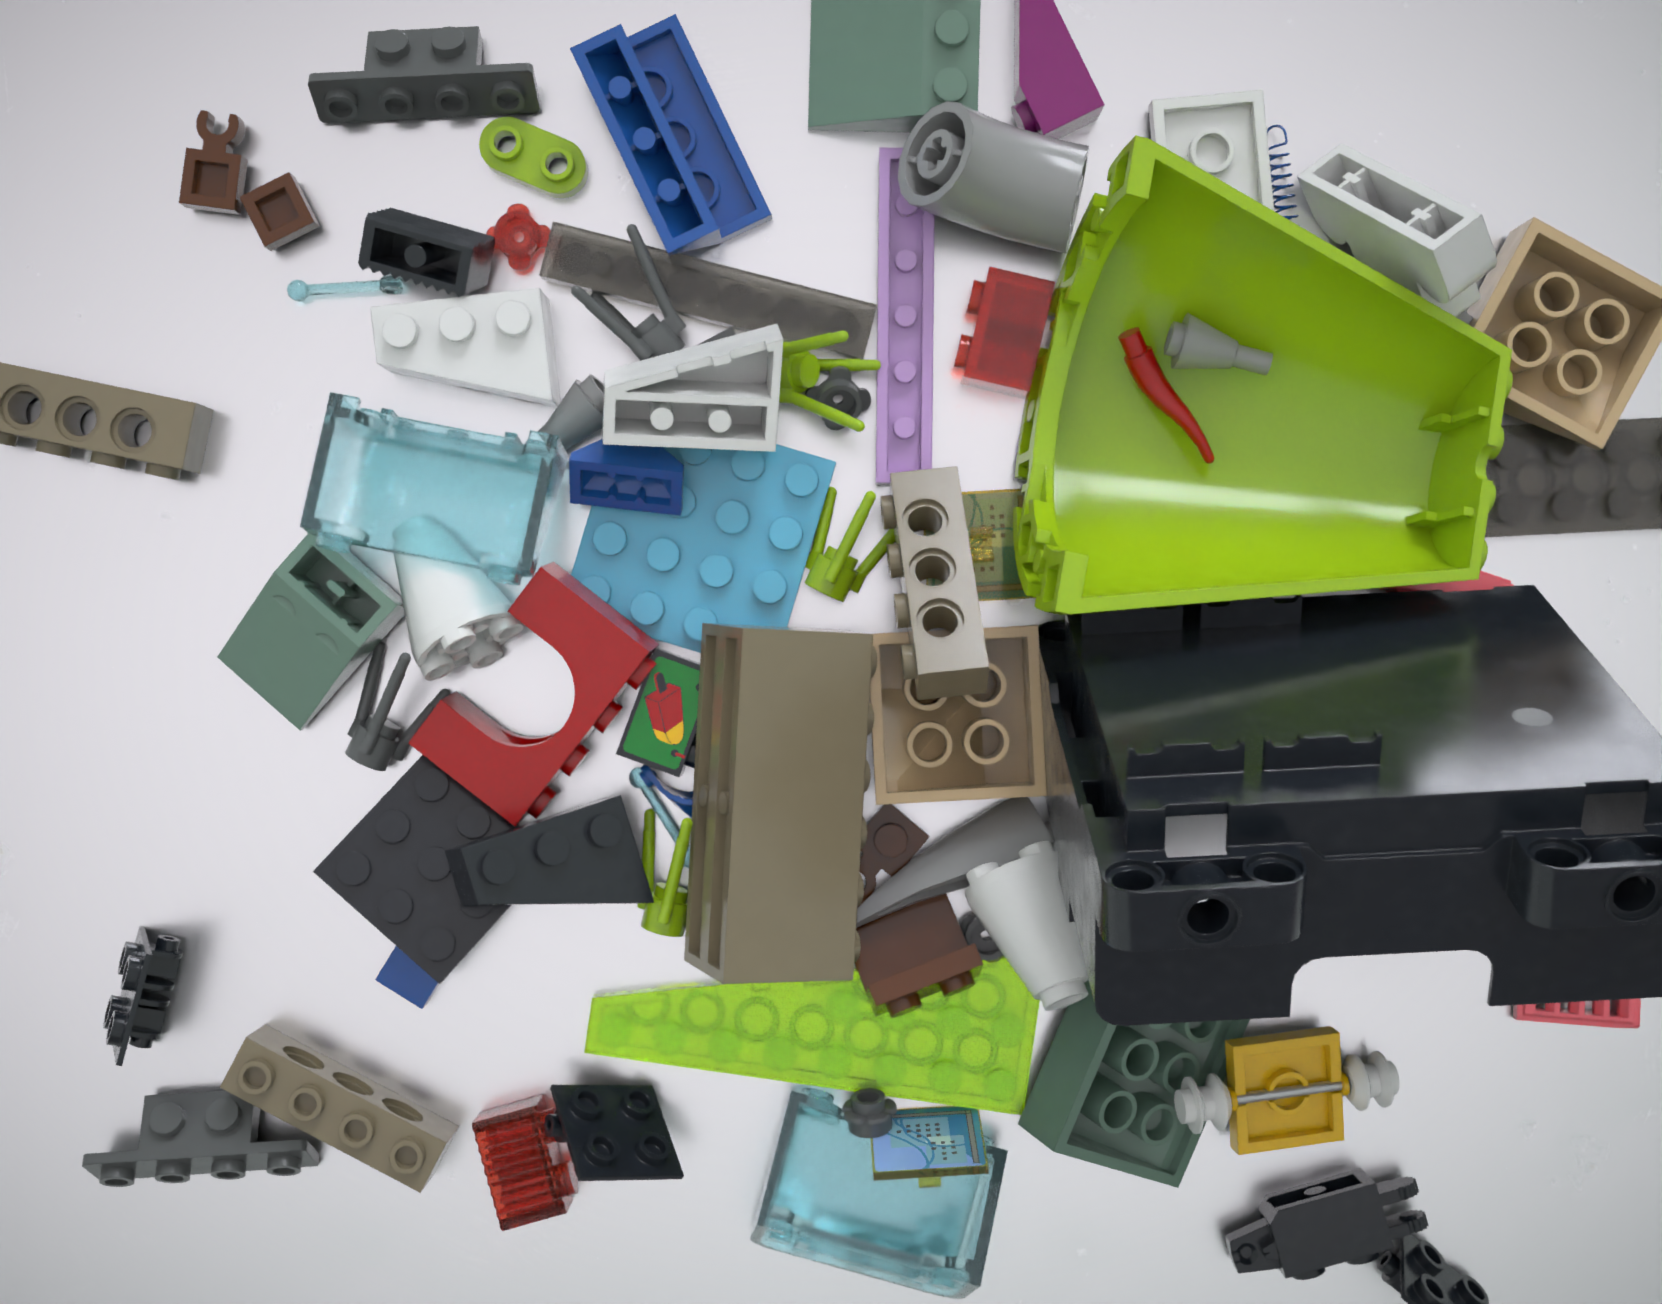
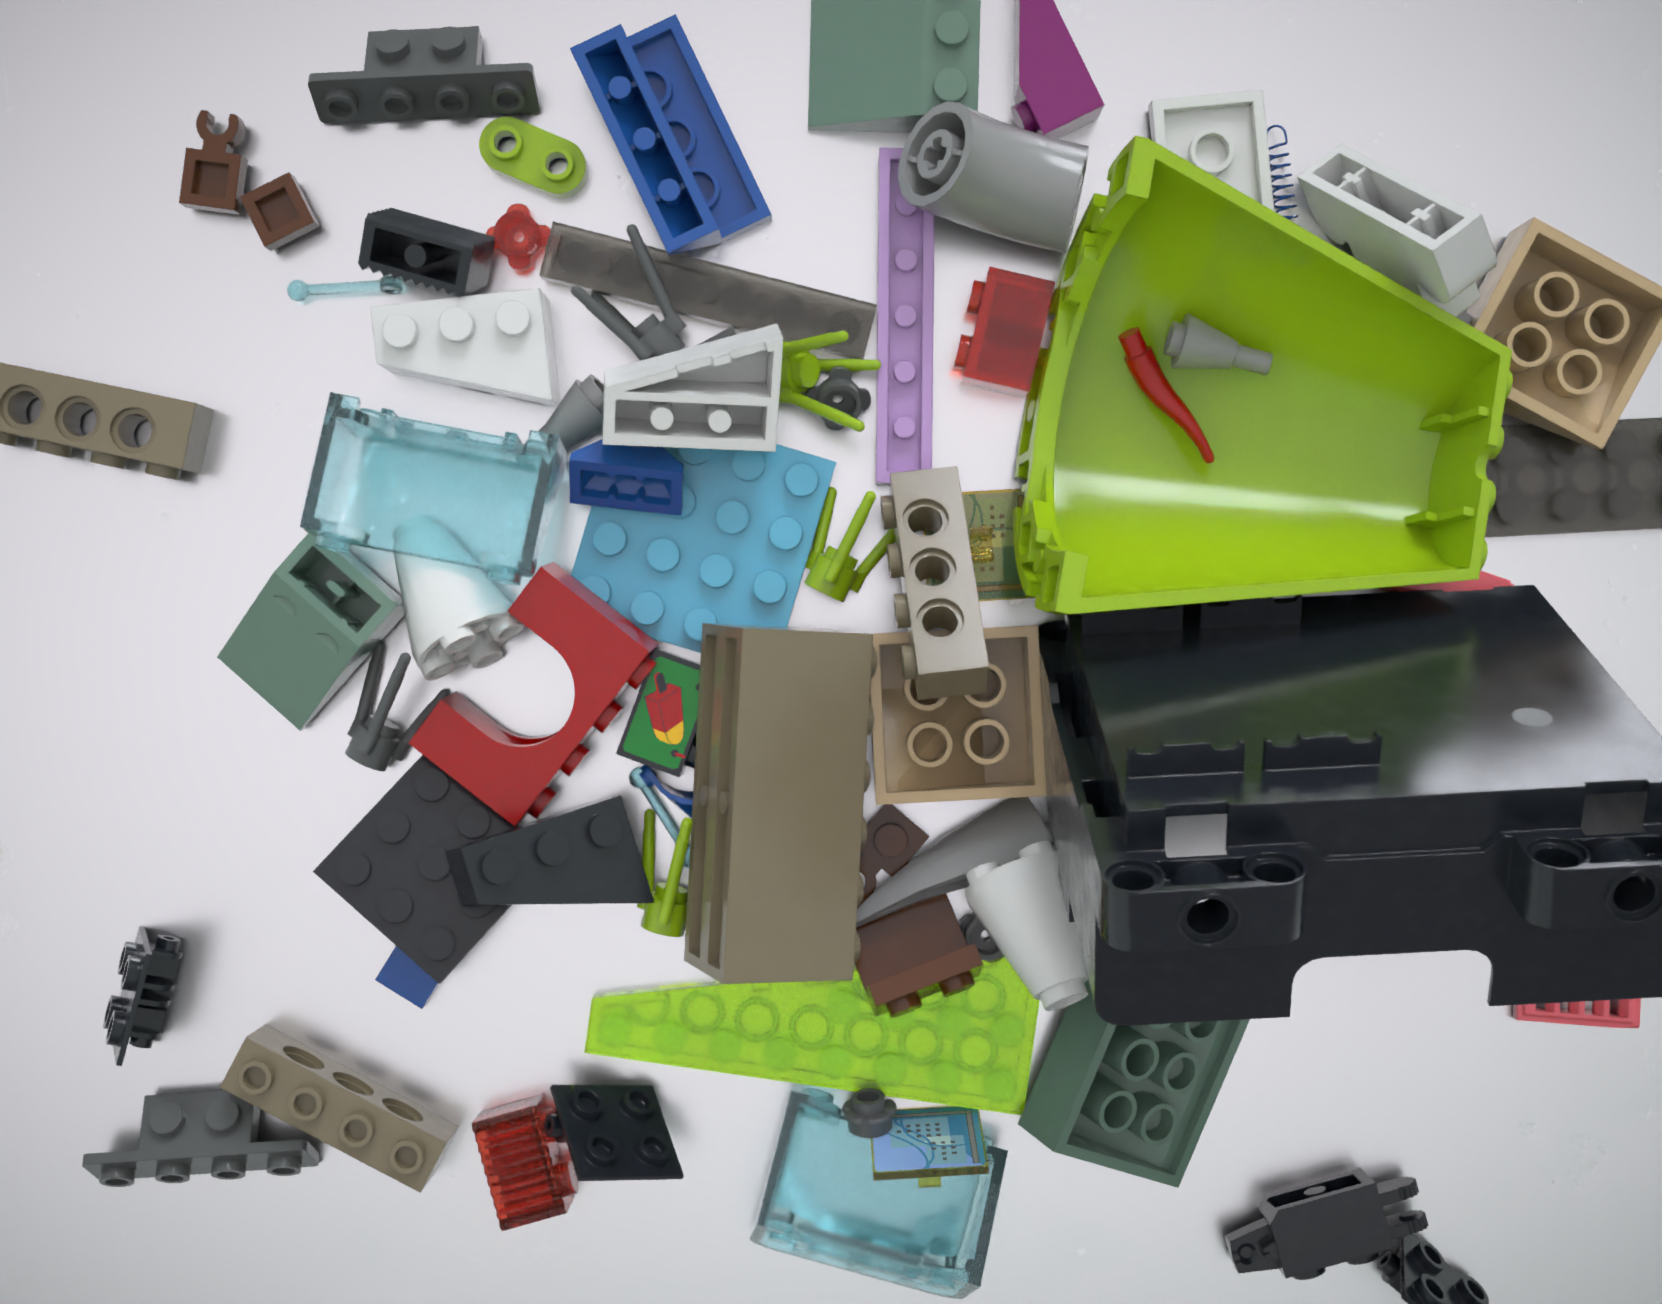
(1285, 1090): yellow plate -> none

